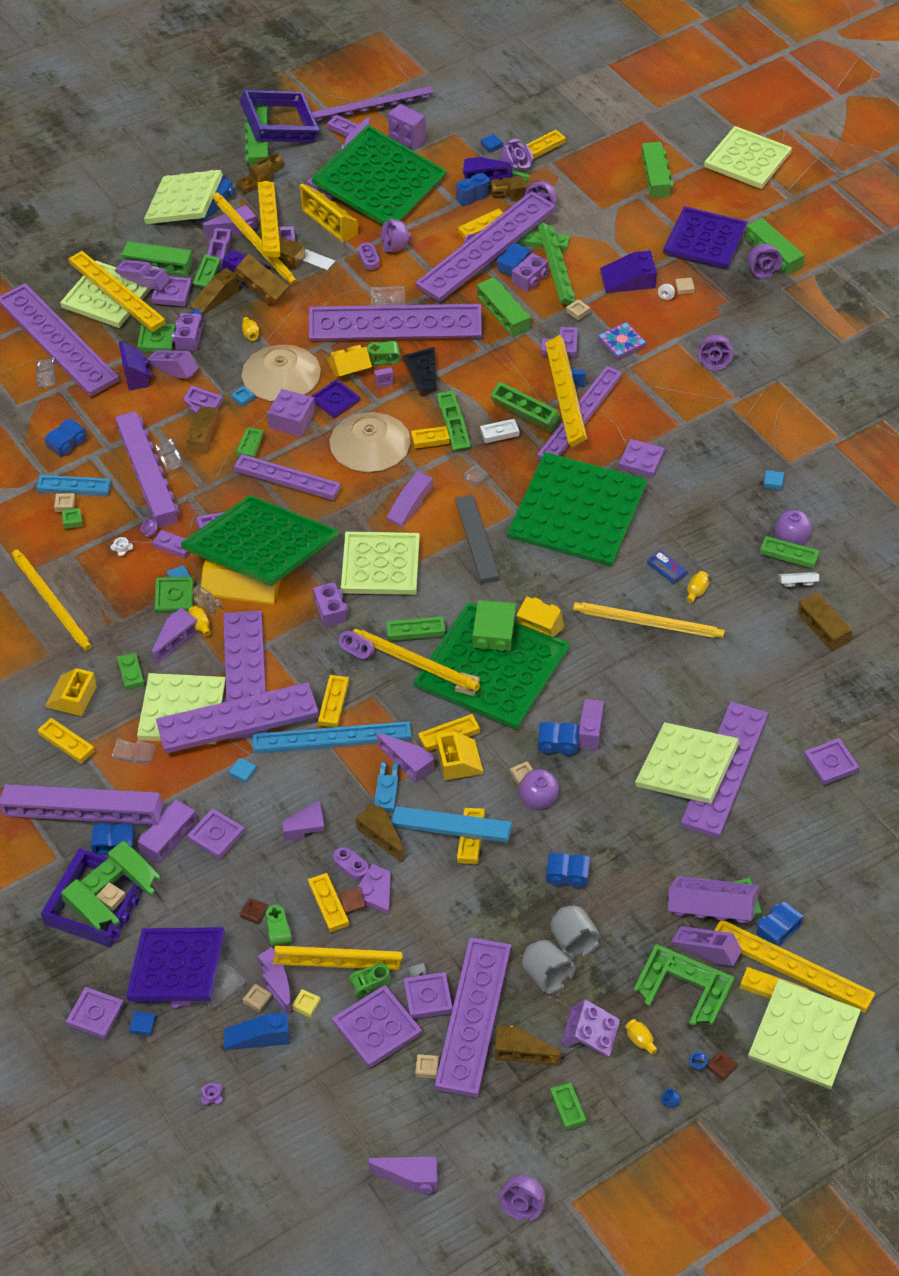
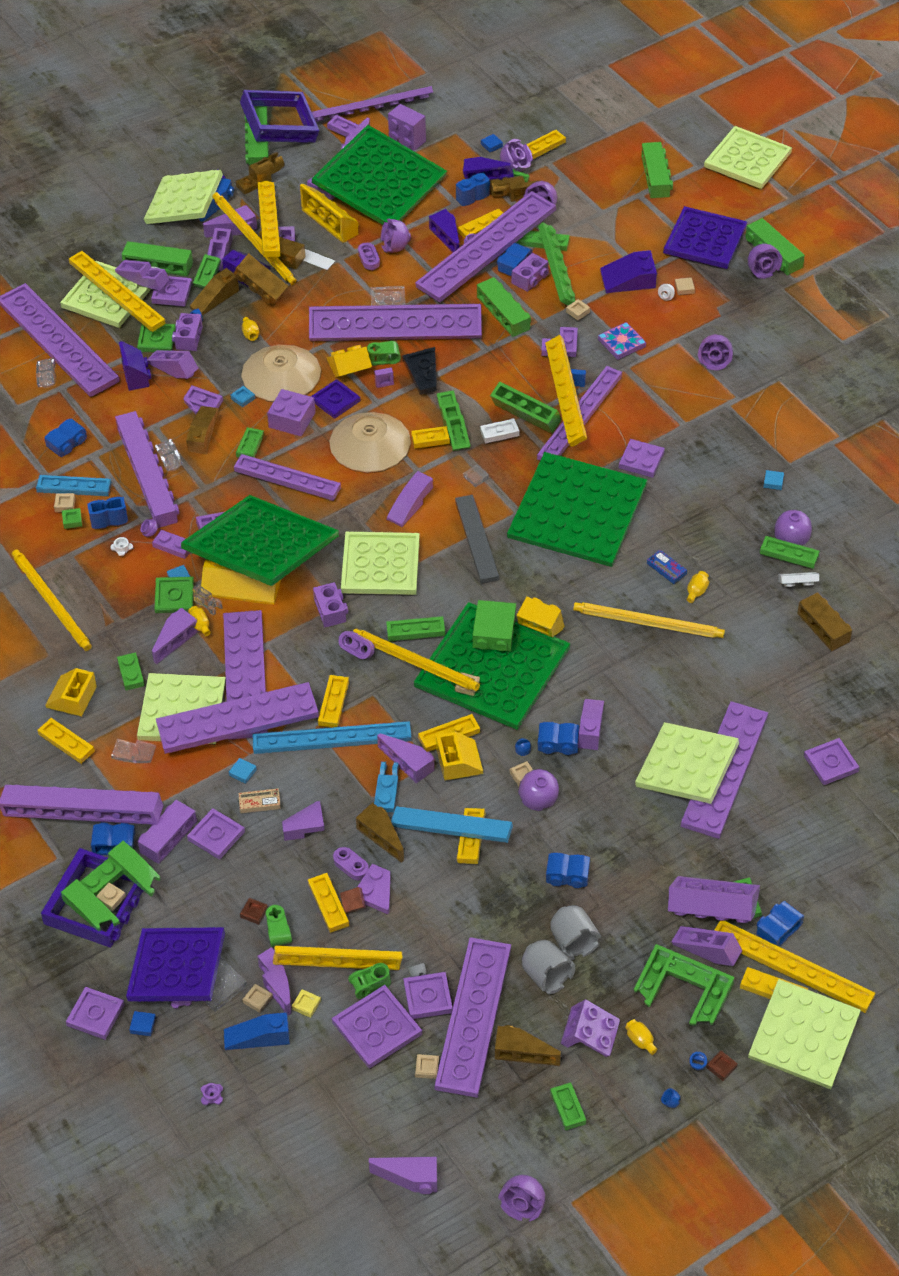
(107, 512): none -> blue brick
(259, 800): none -> tan tile
(444, 227): none -> dark purple slope
(523, 747): none -> blue hinge

